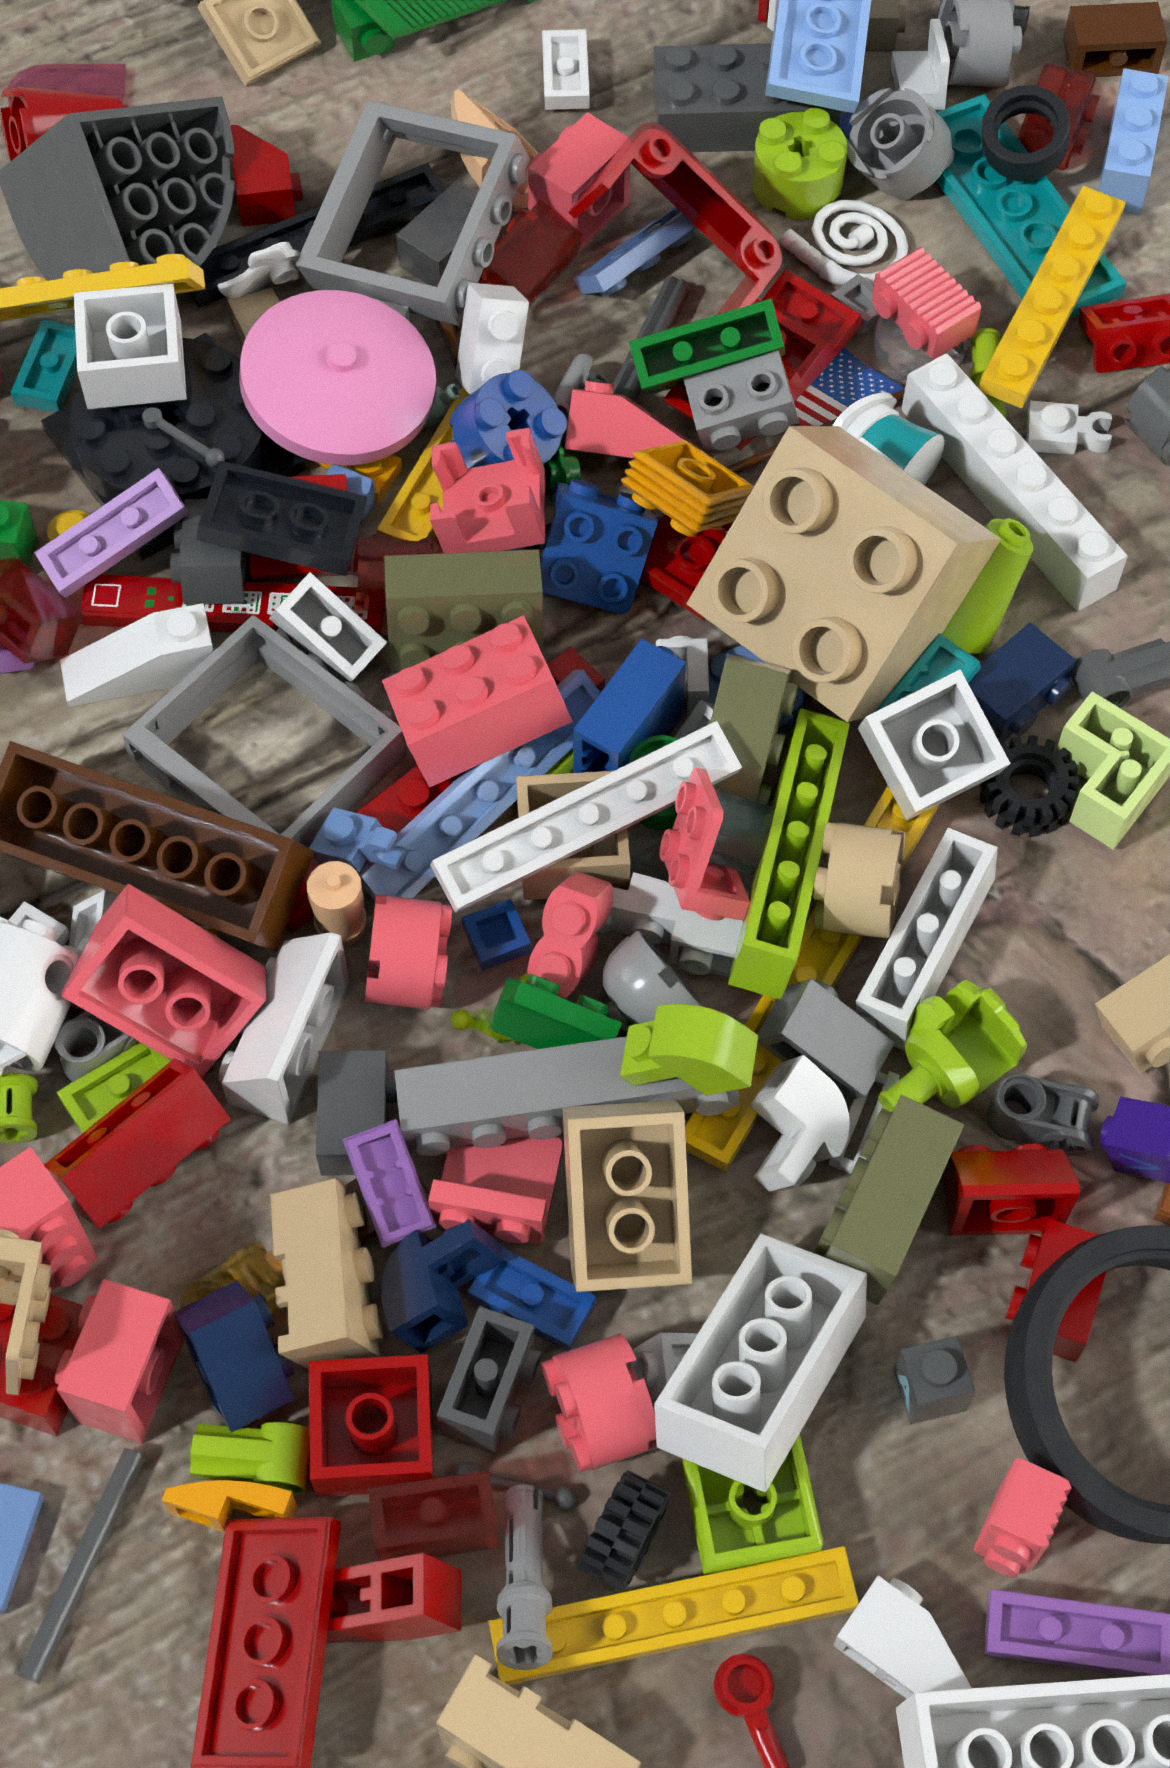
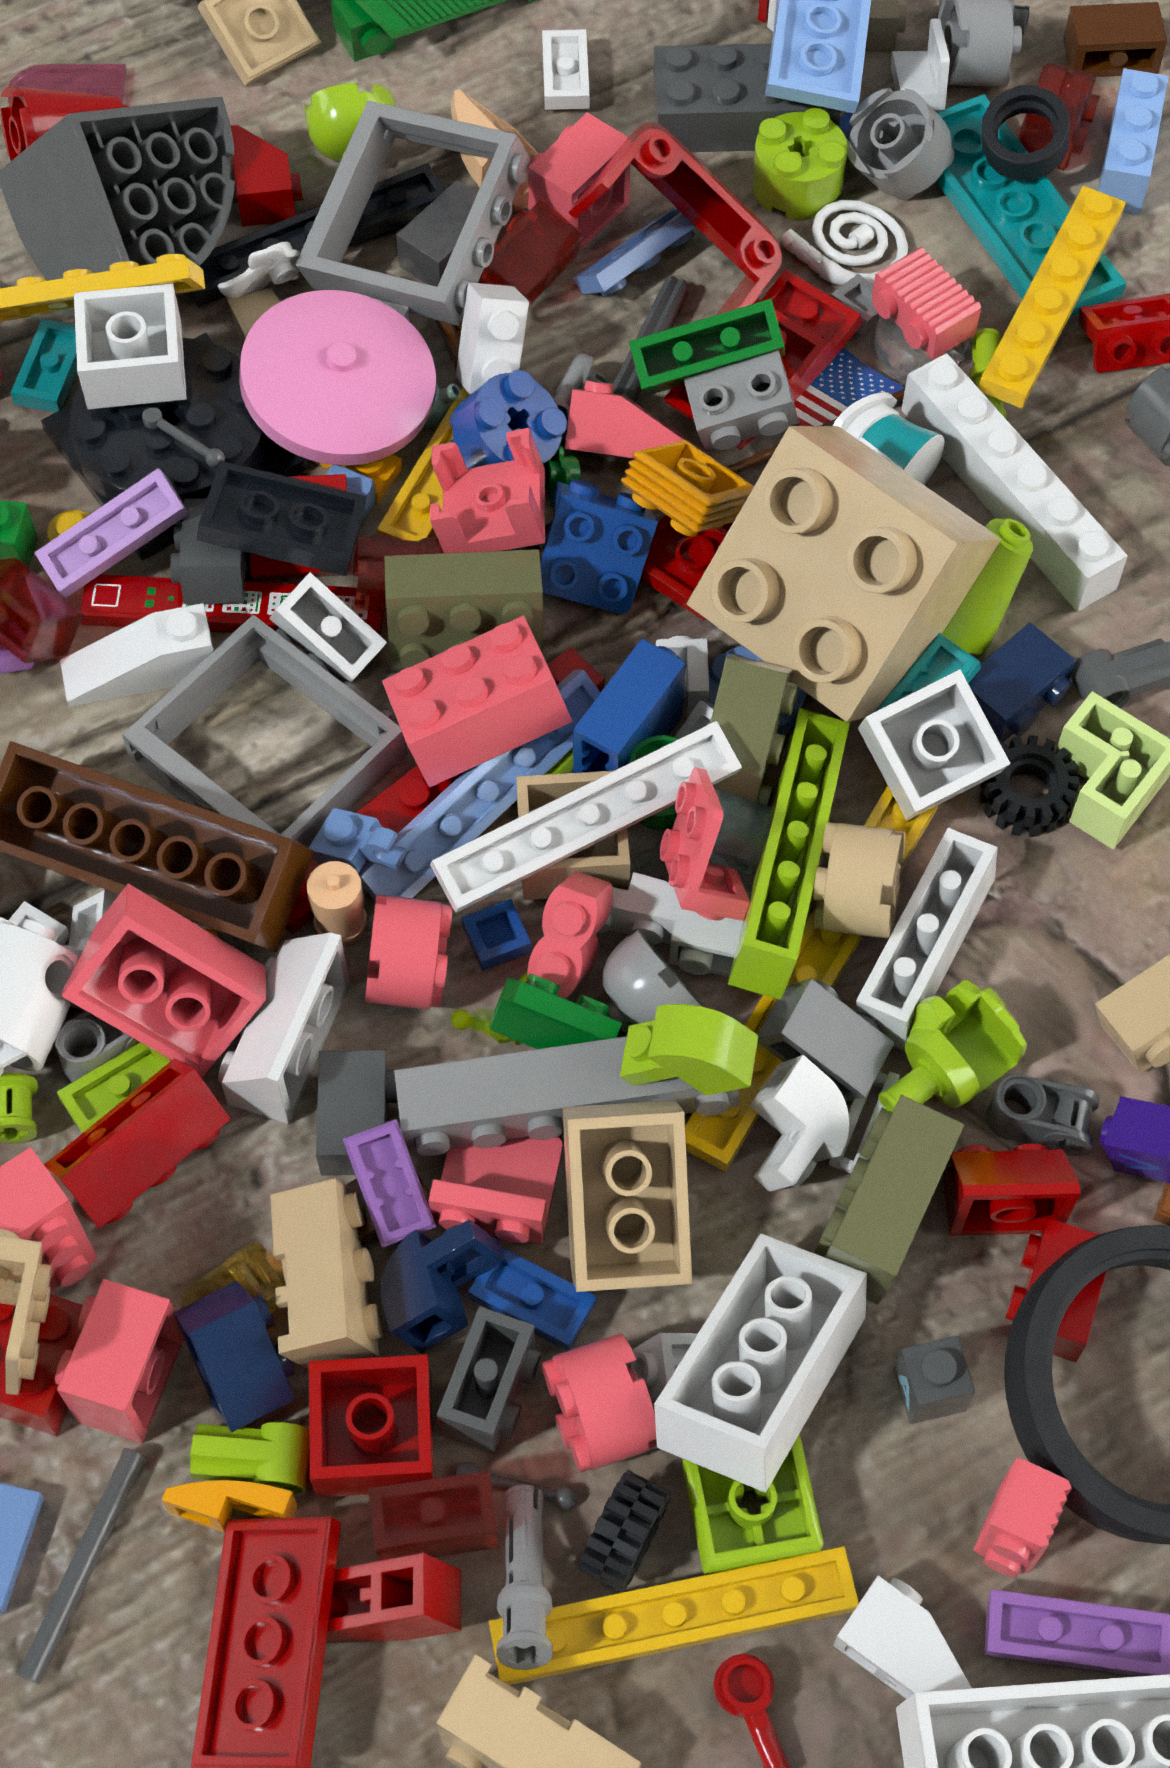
(336, 114): none -> lime cylinder
(1059, 428): white plate -> none

